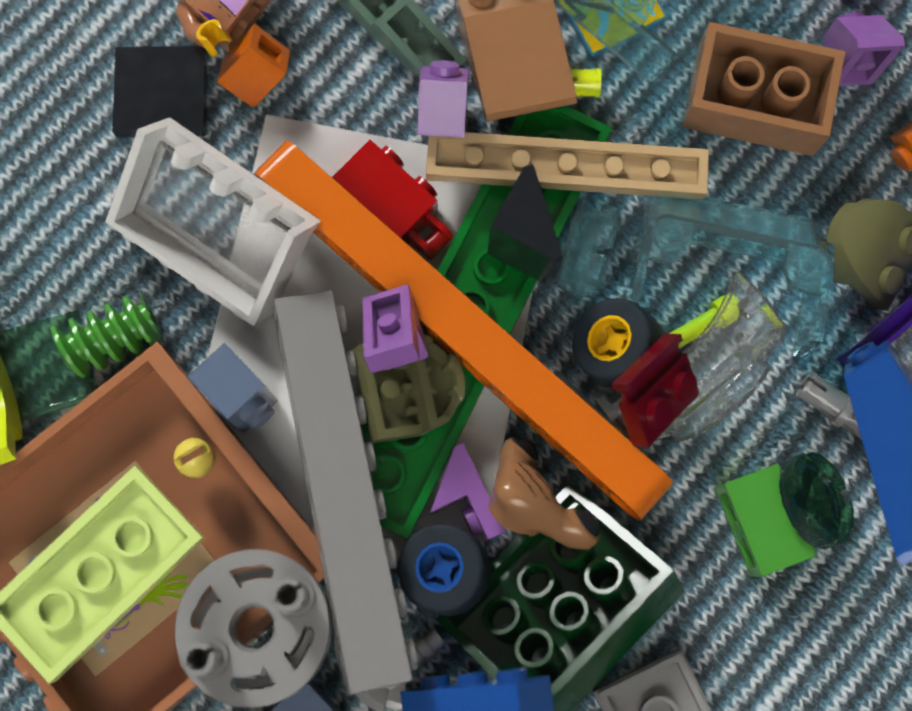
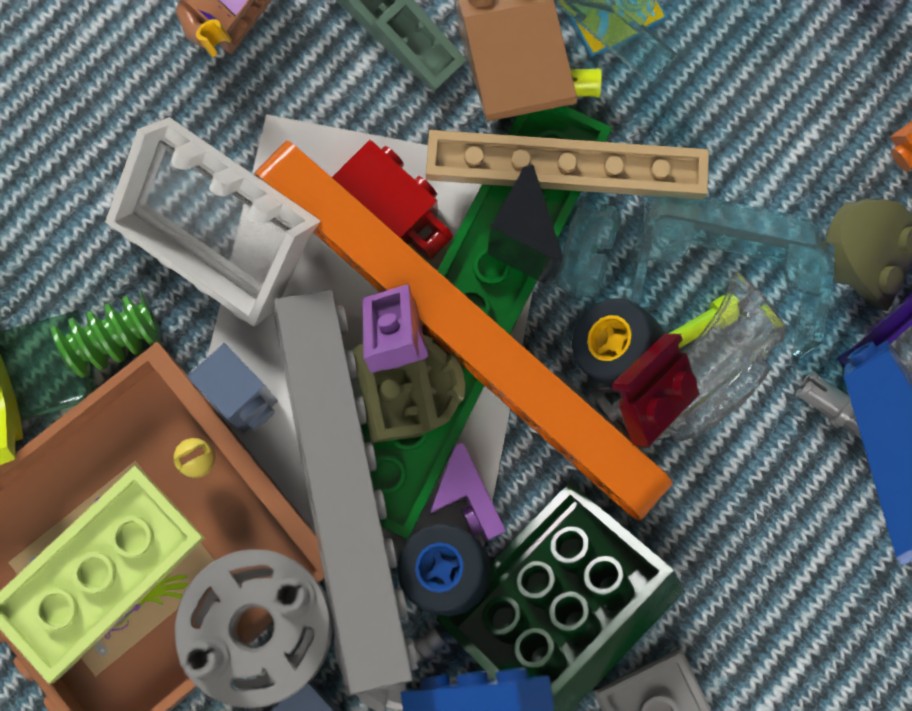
(158, 85): black tile -> none
(254, 66): orange panel -> none
(442, 100): medium lavender slope -> none
(528, 505): medium nougat head -> none
(761, 523): bright green brick -> none
(763, 89): medium nougat brick -> none
(814, 500): clear green tile -> none
(868, 46): medium lavender slope -> none

